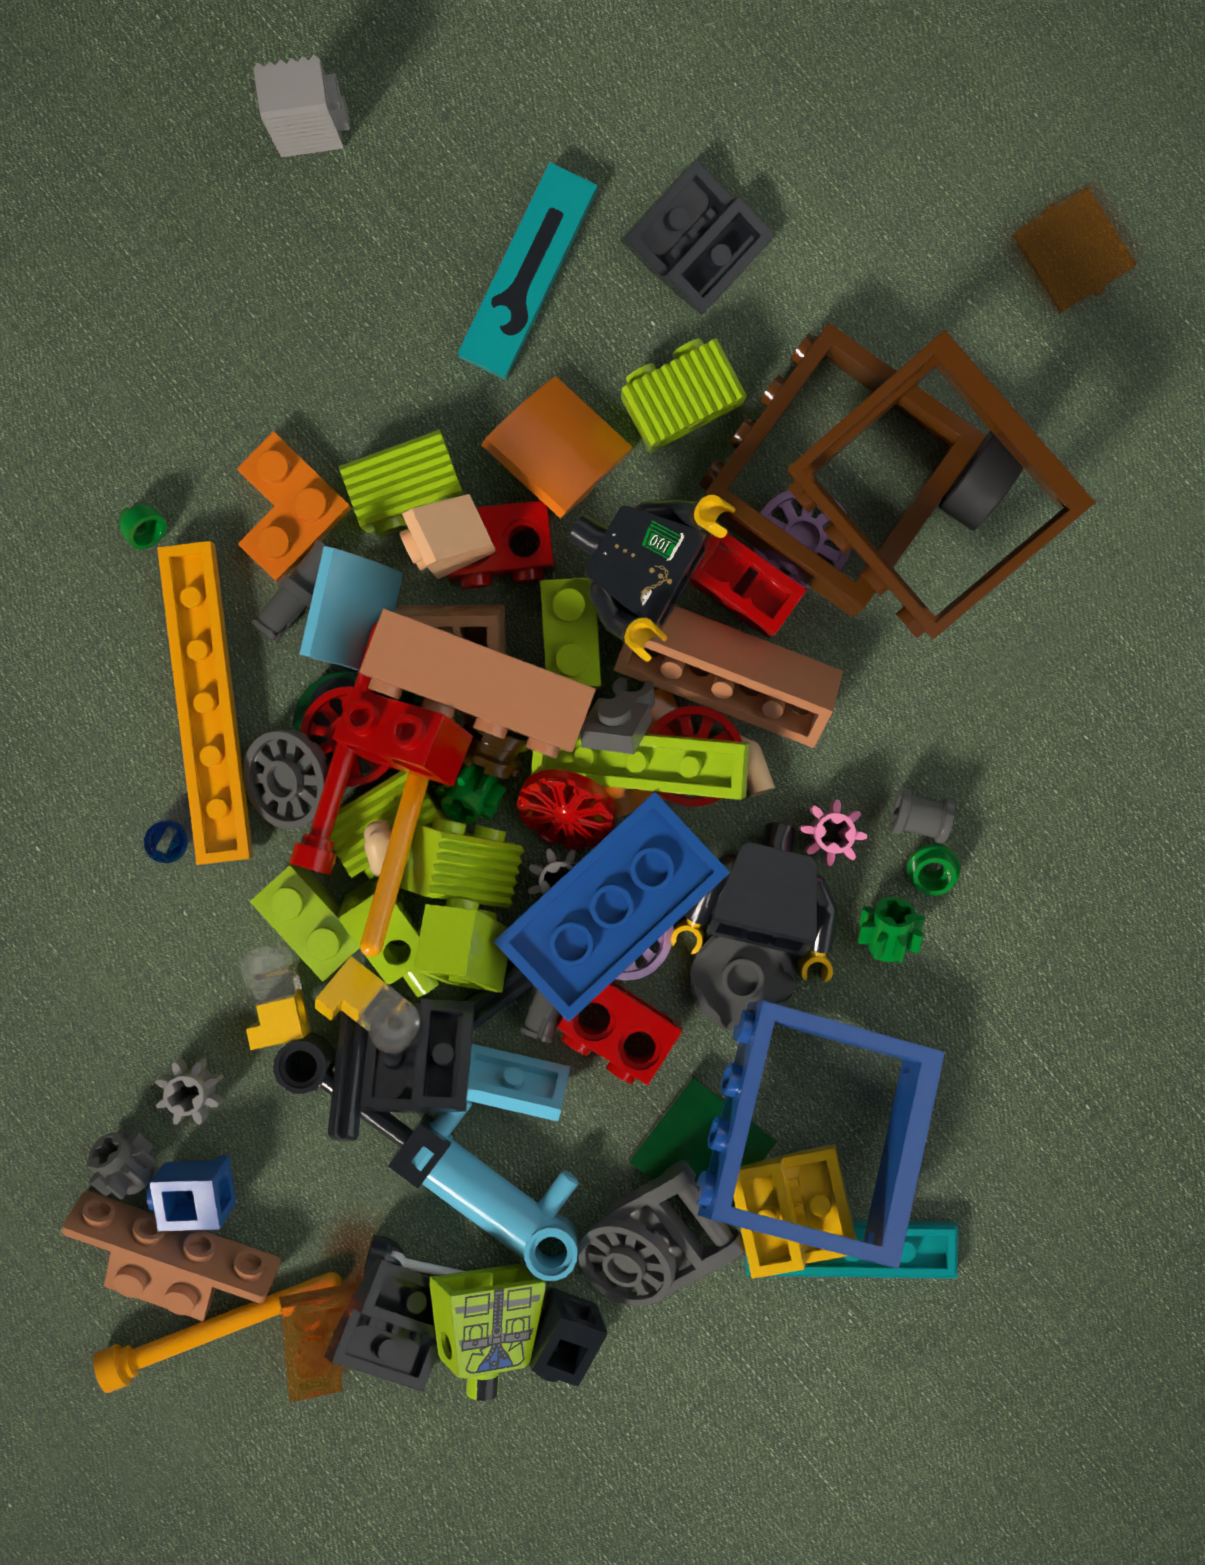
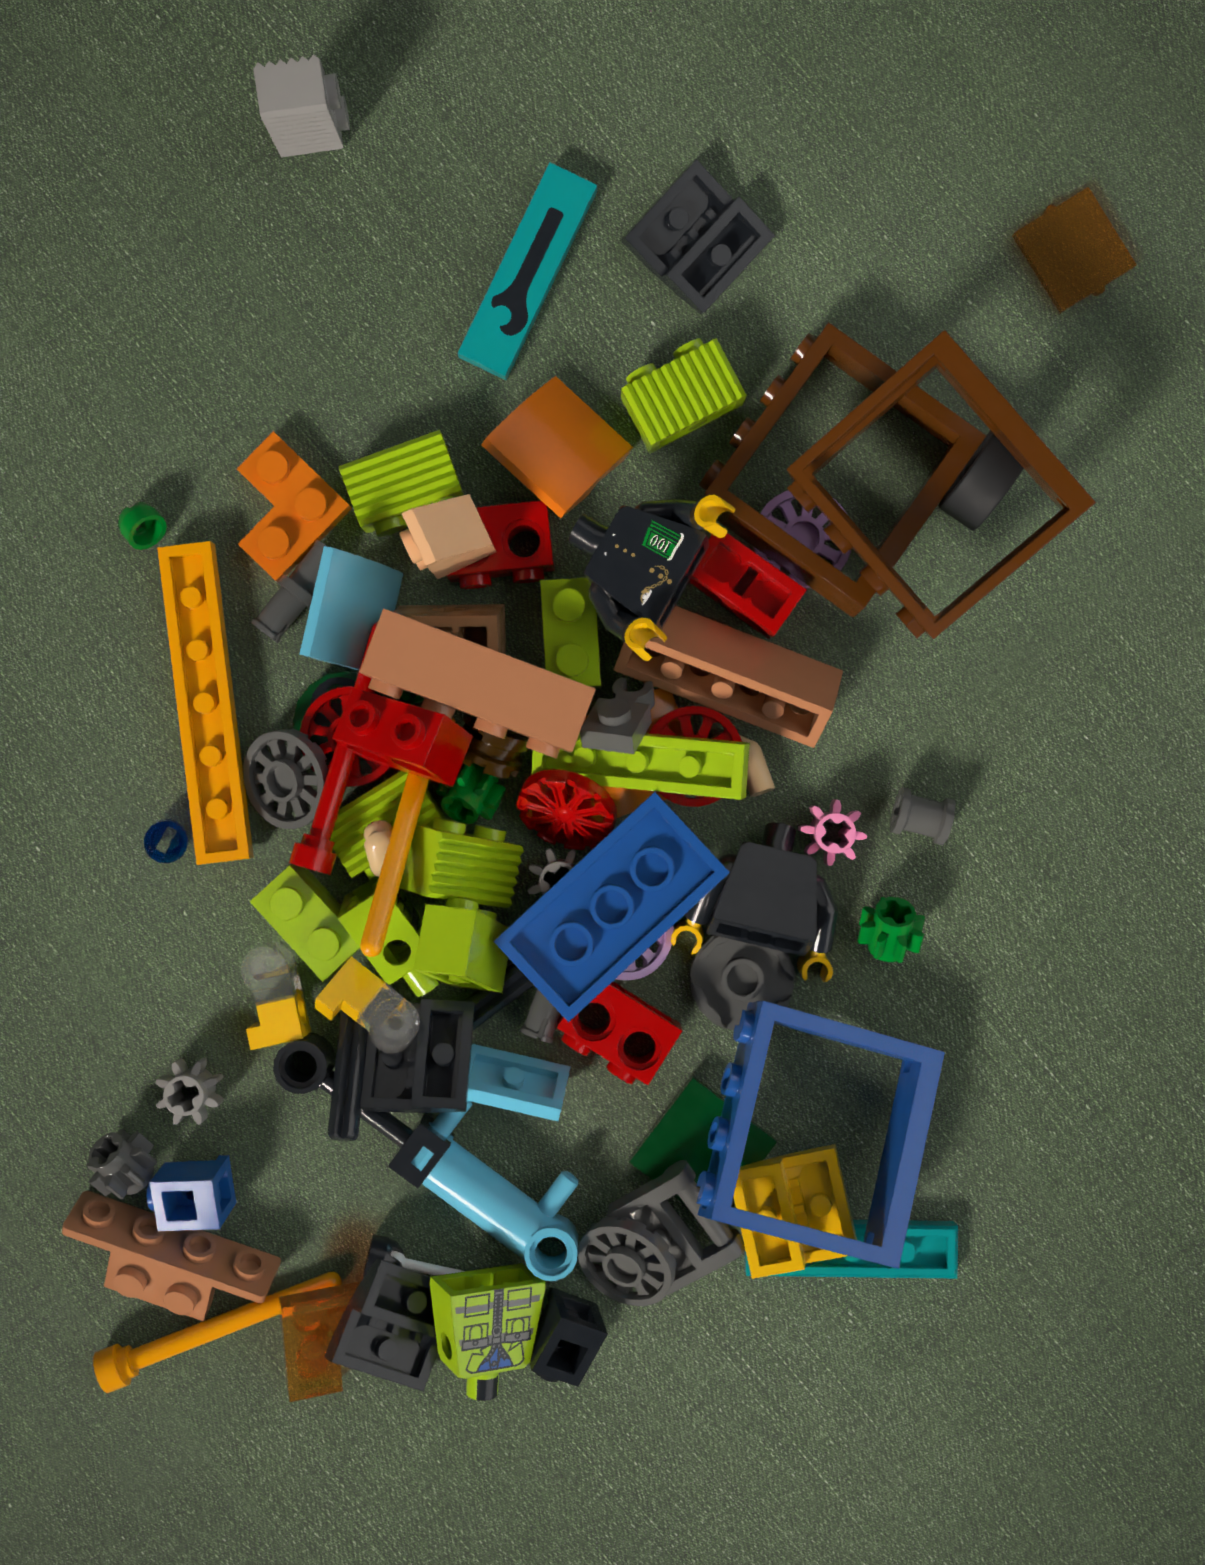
(933, 882): green plate -> none

